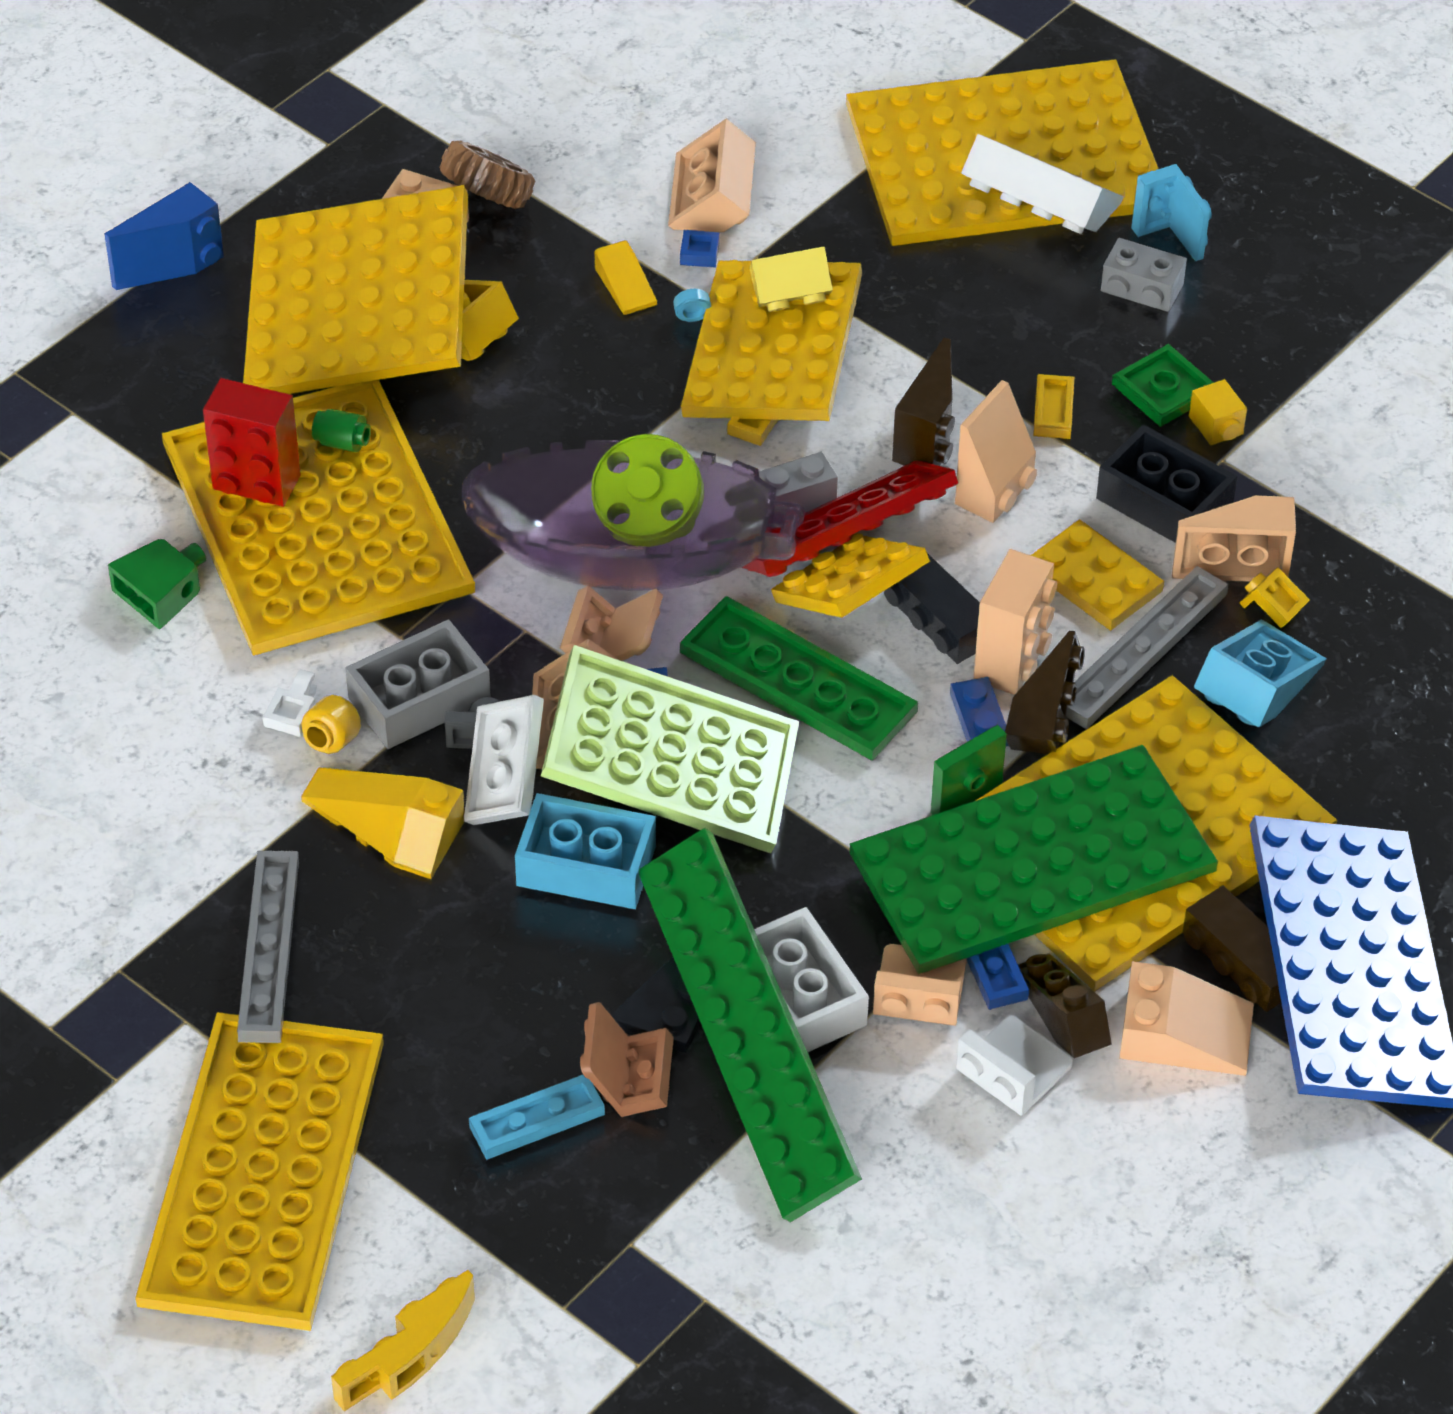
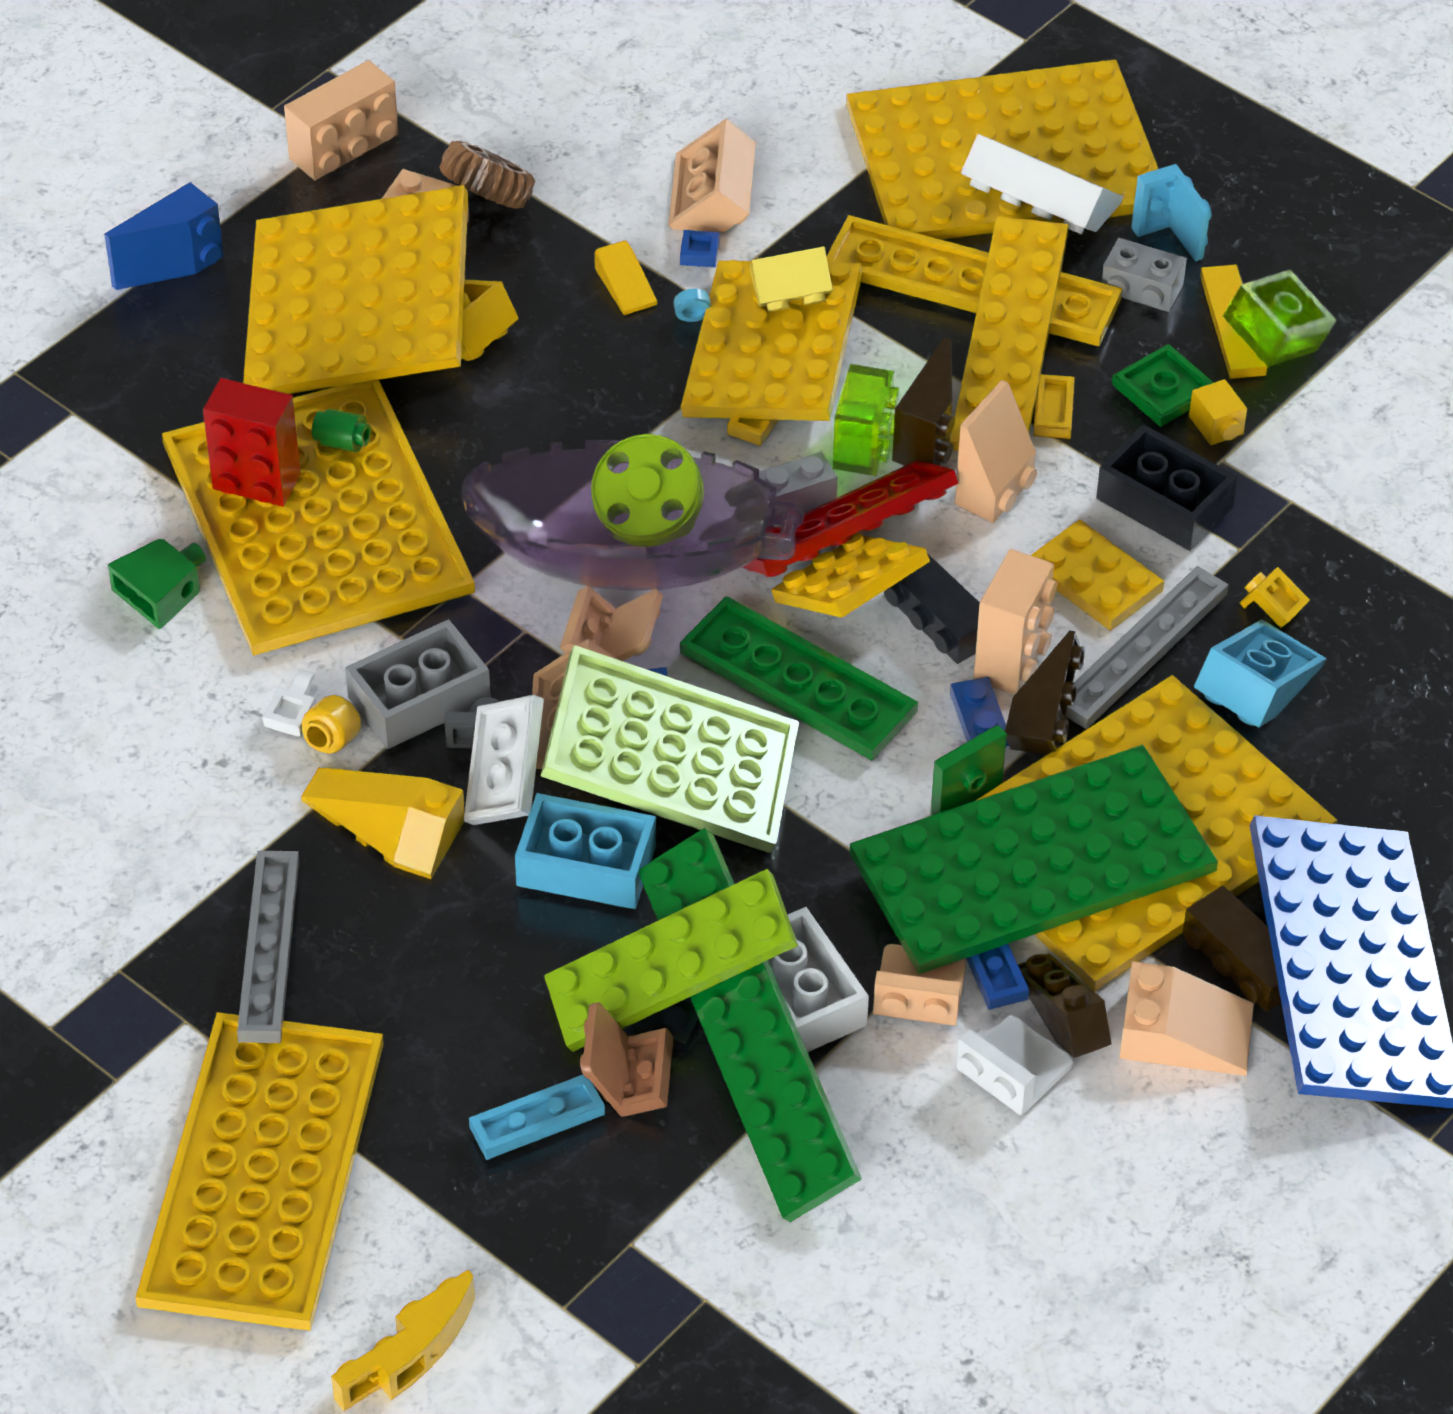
(341, 120): none -> light nougat brick
(674, 957): none -> lime plate
(864, 420): none -> clear neon green brick
(955, 276): none -> yellow plate
(1013, 315): none -> yellow plate
(1220, 287): none -> yellow tile
(1238, 539): light nougat slope -> none
(1279, 318): none -> clear neon green brick

